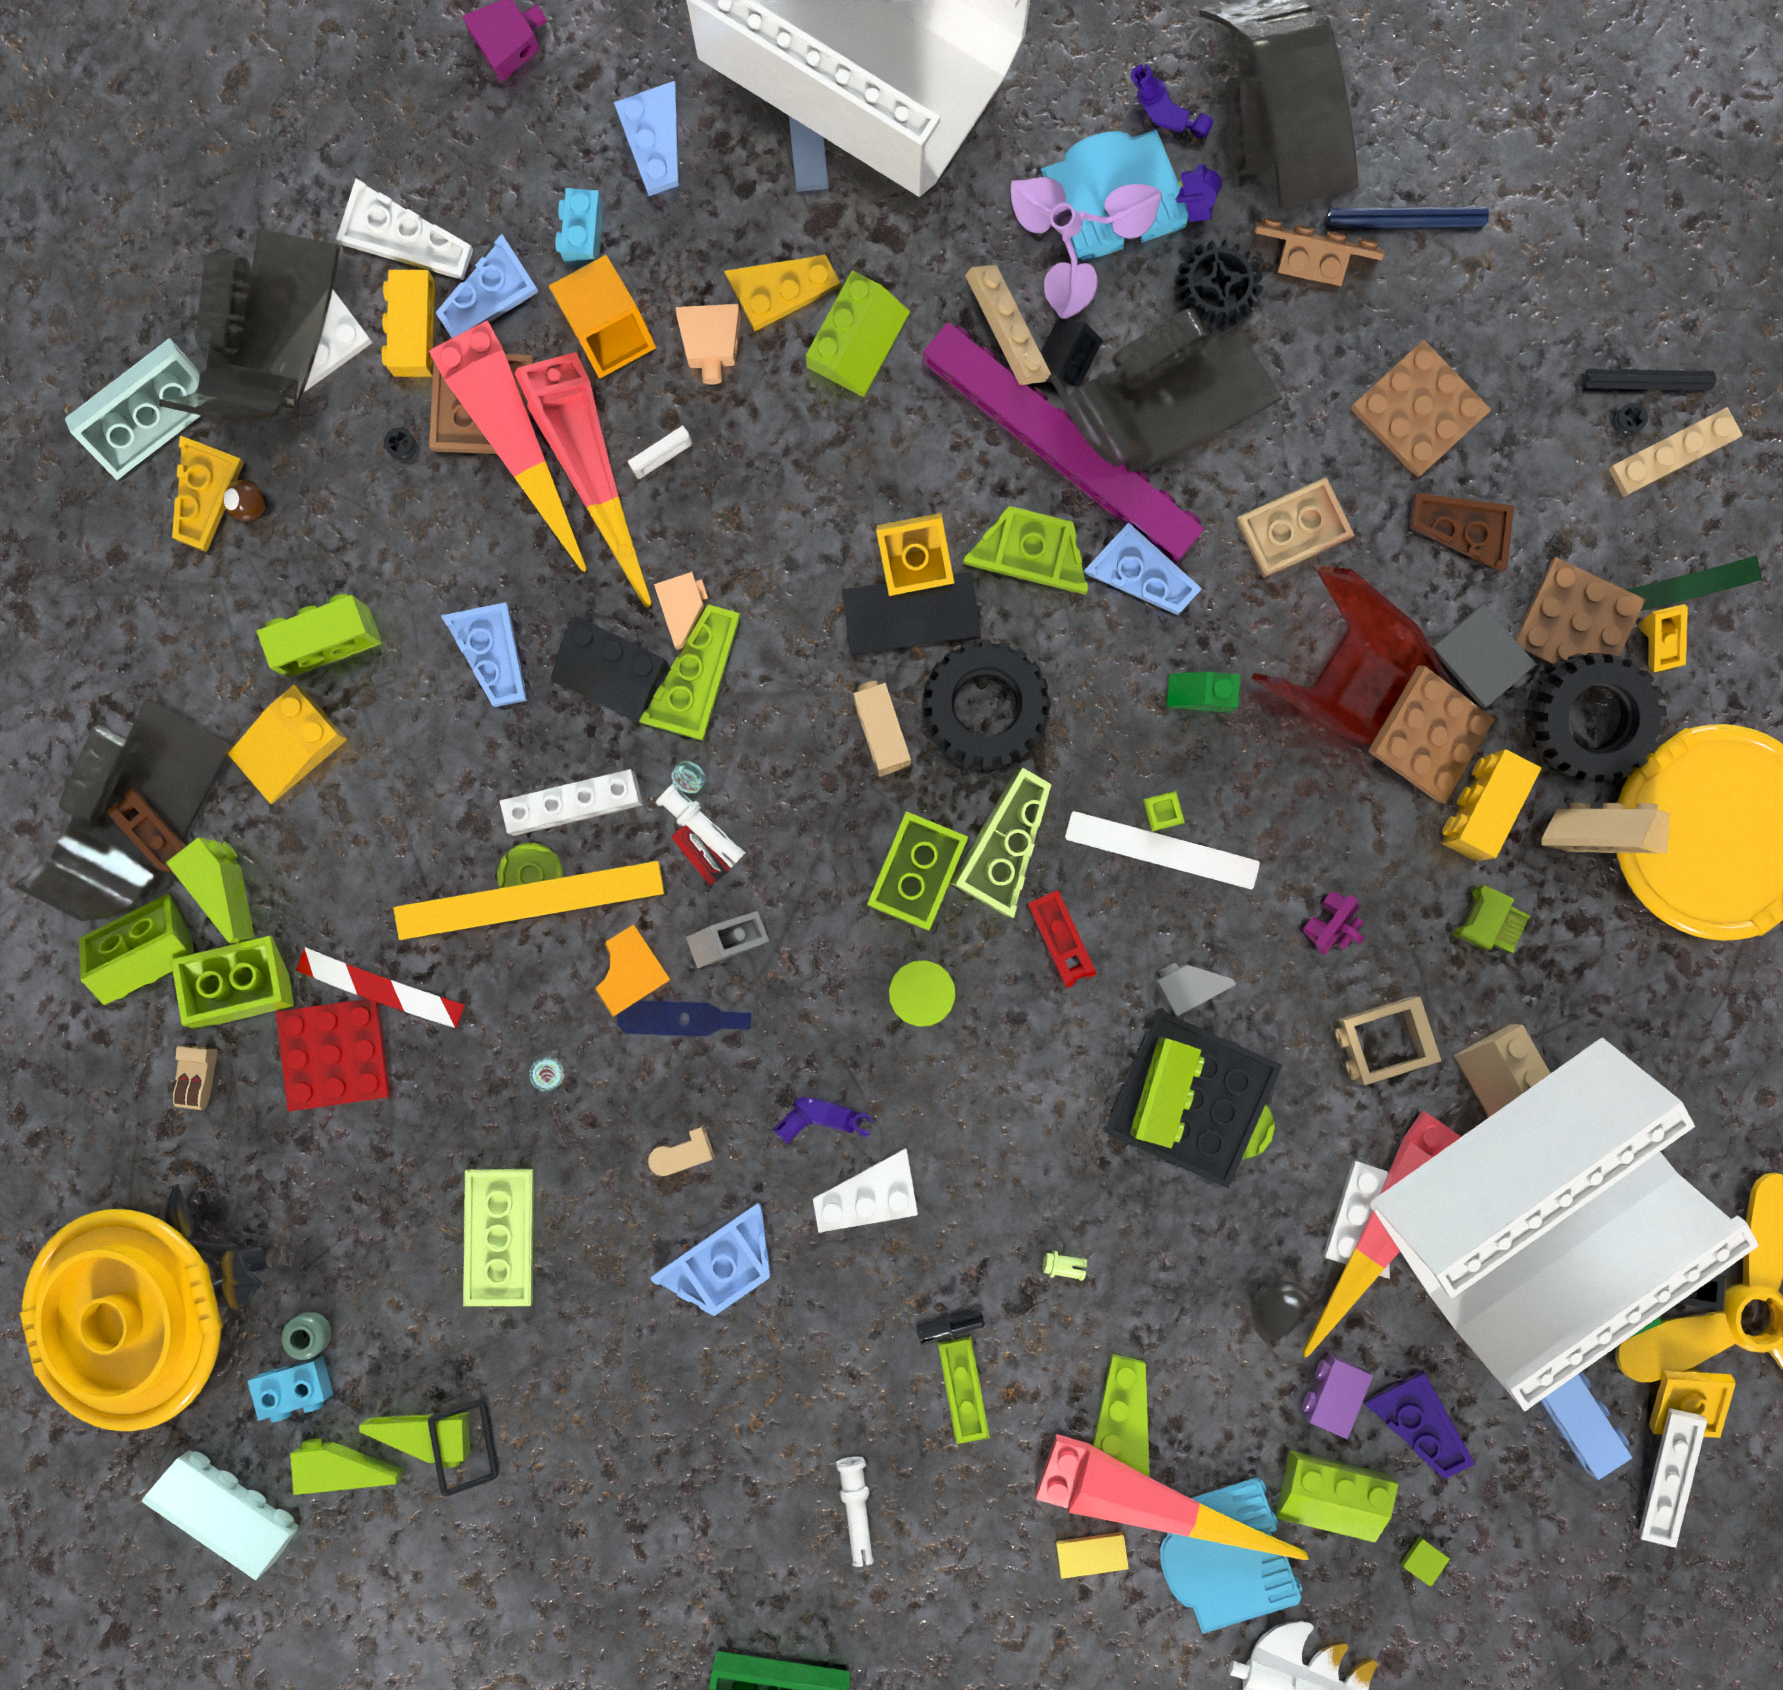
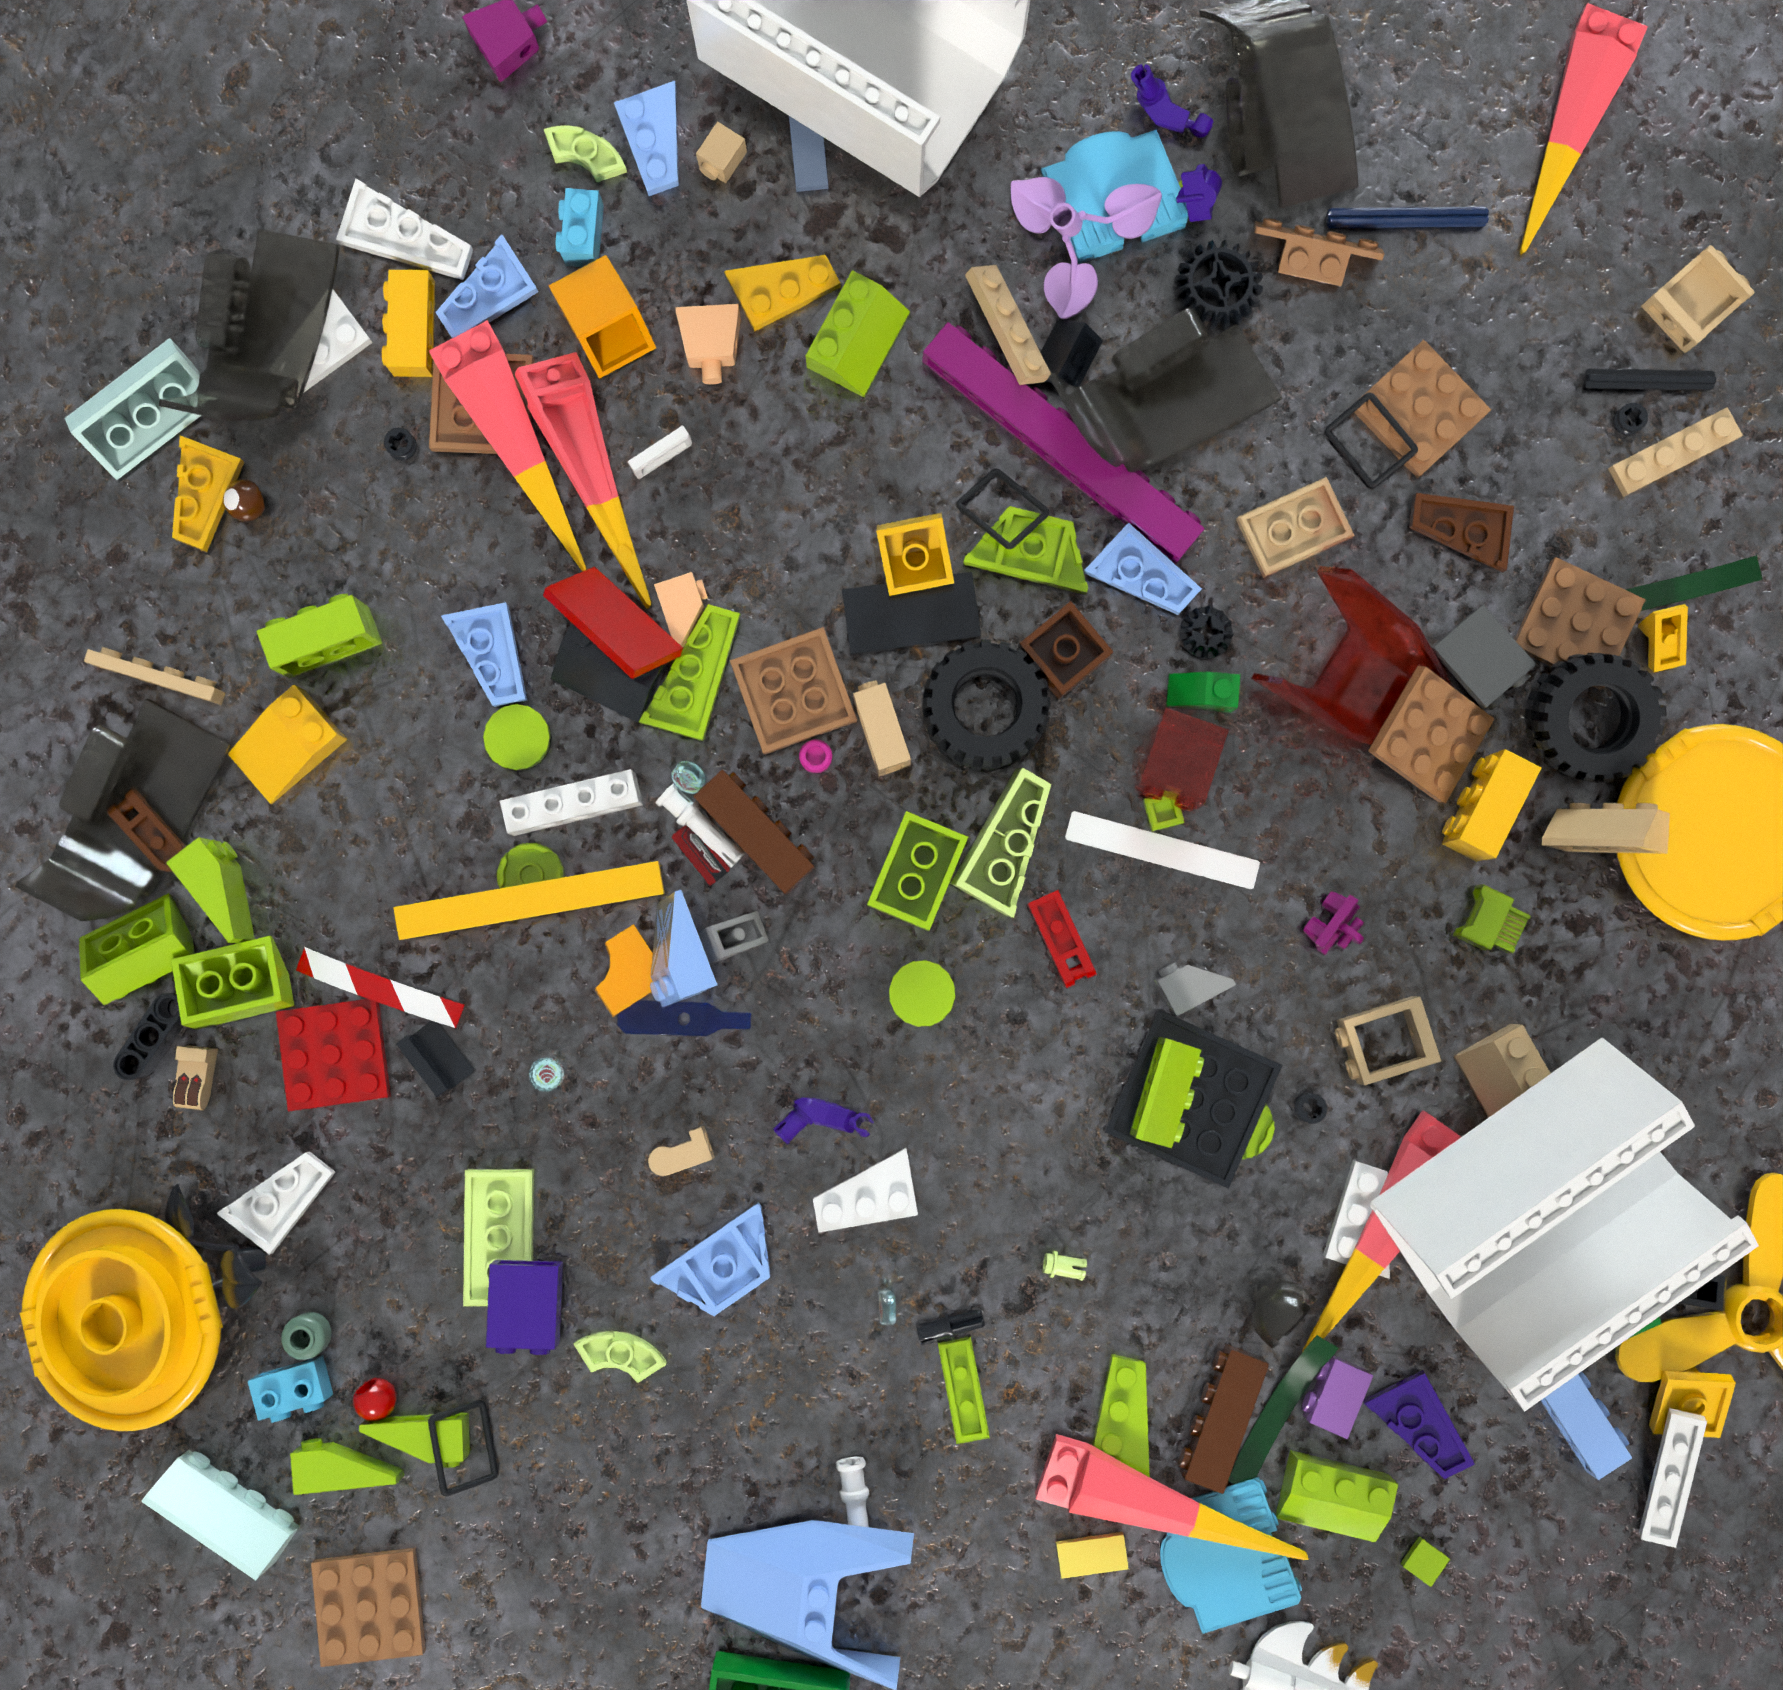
(140, 1045): none -> black beam
(143, 671): none -> tan plate
(278, 1203): none -> white wing
(368, 1607): none -> medium nougat plate
(375, 1399): none -> red piece
(436, 1058): none -> black panel
(517, 737): none -> lime tile
(524, 1306): none -> dark purple brick
(586, 149): none -> yellowish green tile
(613, 622): none -> red tile
(620, 1351): none -> yellowish green tile
(678, 955): none -> light blue slope
(721, 153): none -> tan brick
(754, 832): none -> reddish brown brick
(787, 1585): none -> light blue windscreen
(793, 691): none -> medium nougat plate
(815, 756): none -> dark pink tile
(887, 1308): none -> clear light blue tile
(987, 528): none -> black piece
(1066, 649): none -> reddish brown brick
(1182, 760): none -> clear red panel
(1195, 642): none -> black gear
(1223, 1418): none -> reddish brown brick
(1279, 1408): none -> dark green sticker
(1303, 1115): none -> black bush
(1414, 449): none -> black piece
(1594, 69): none -> coral plate
(1698, 298): none -> tan panel

